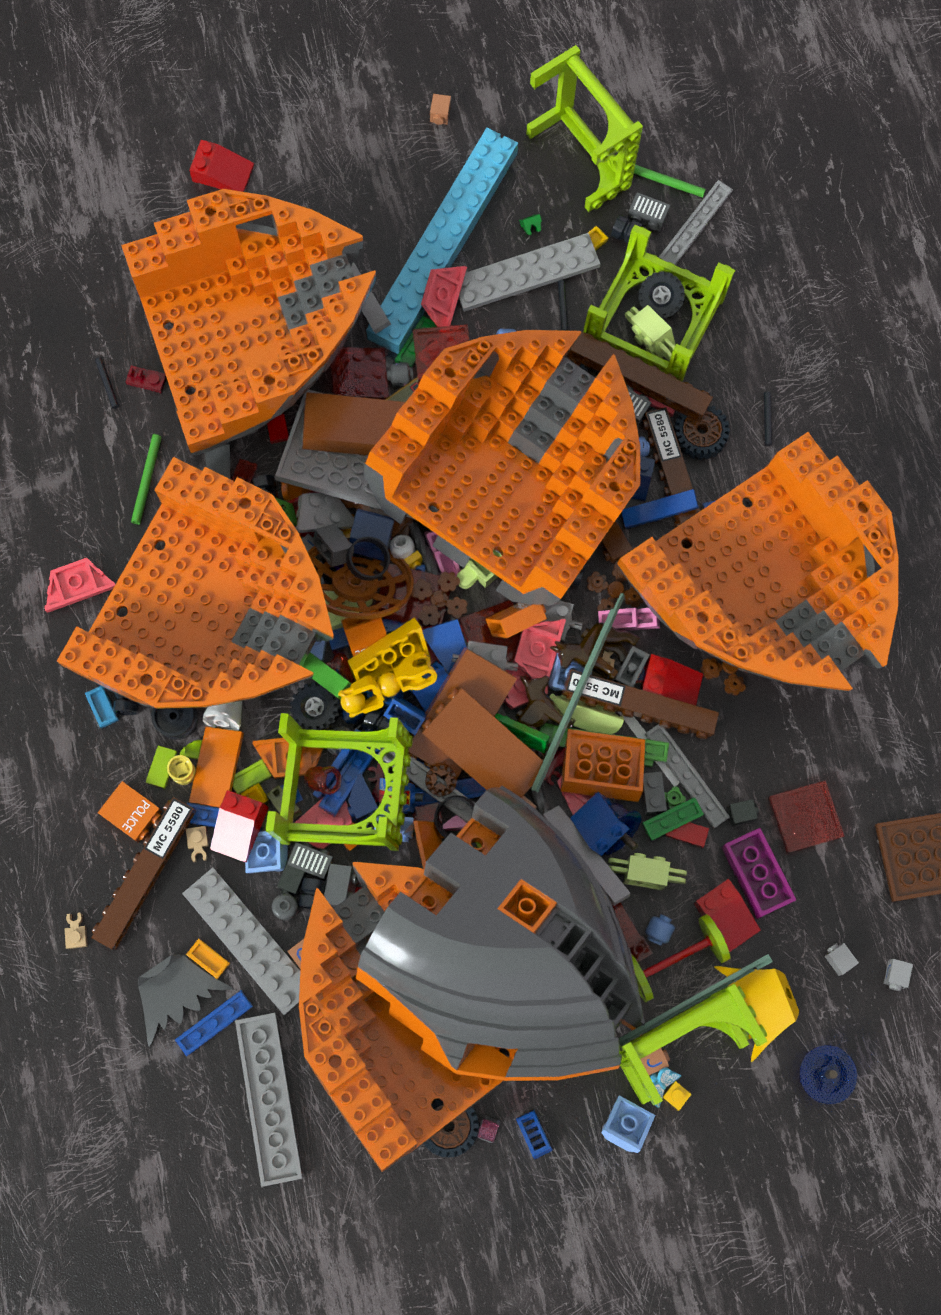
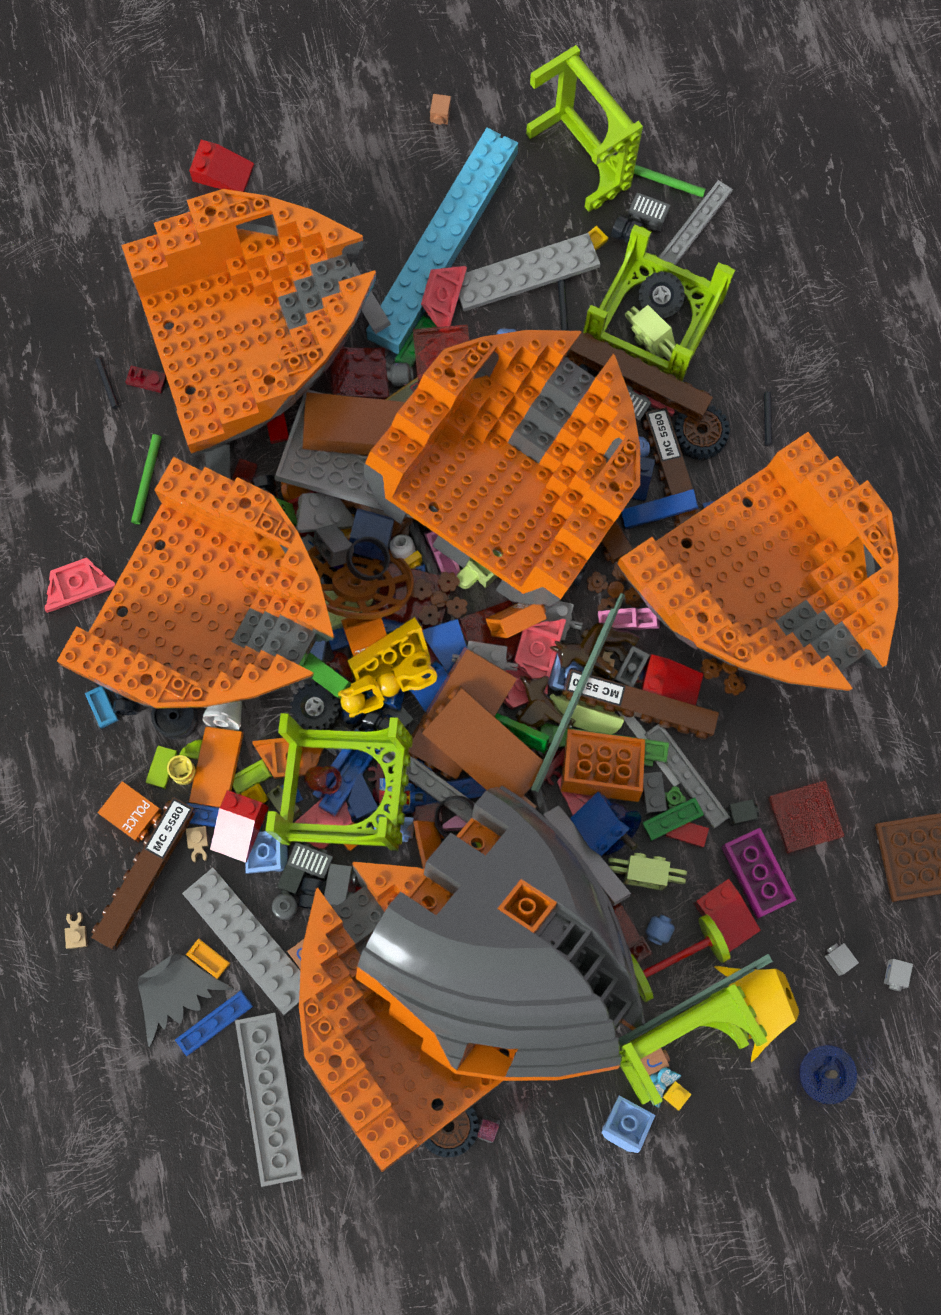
(407, 713): blue torso -> none
(440, 789): reddish brown gear -> none
(534, 220): green tile -> none
(542, 1151): blue slope -> none

